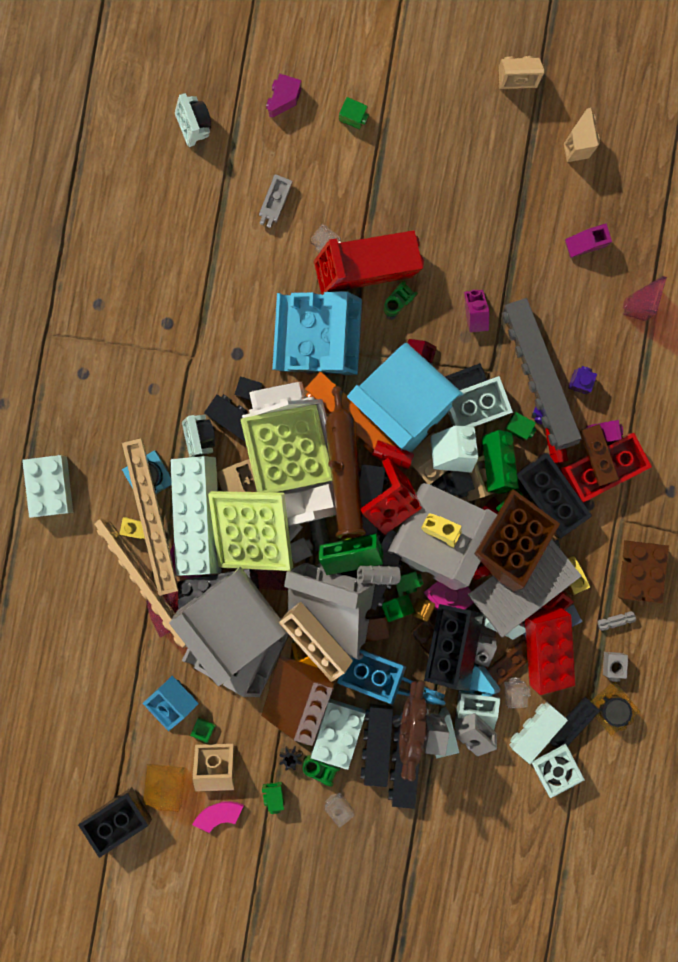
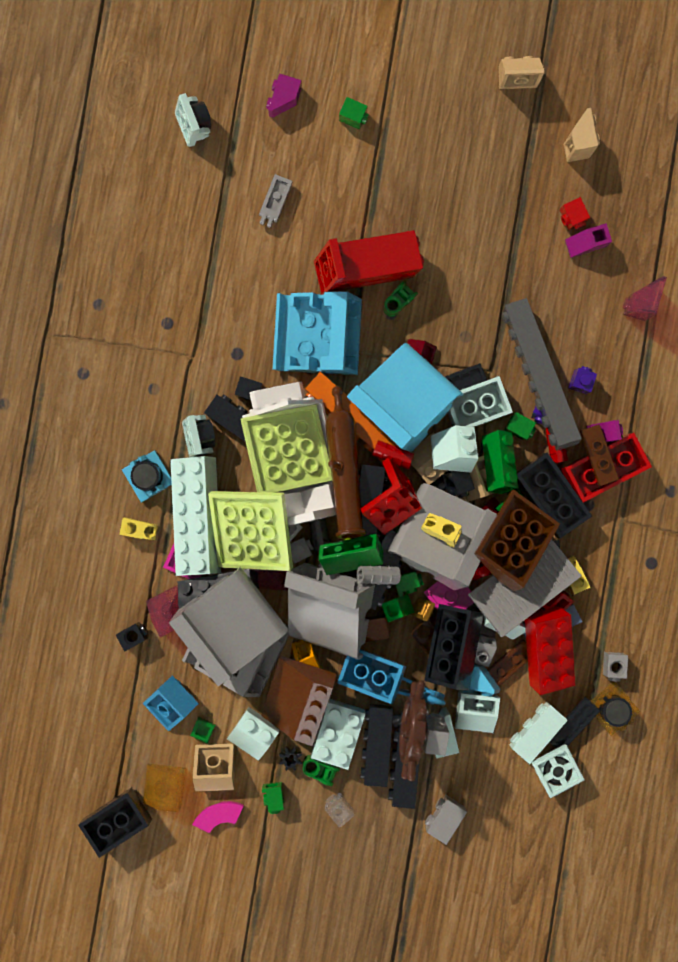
(47, 486): light aqua brick -> none
(125, 640): none -> black brick
(138, 575): tan plate -> none
(150, 516): tan plate -> none
(237, 478): tan slope -> none
(253, 733): none -> light aqua slope
(316, 641): tan brick -> none
(322, 236): clear brick -> none
(445, 819): none -> light grey brick
(476, 311): magenta slope -> none
(477, 740): light grey brick -> none
(516, 693): clear brick -> none
(574, 214): none -> red brick
(616, 621): light grey axle -> none
(646, 572): reddish brown piece -> none

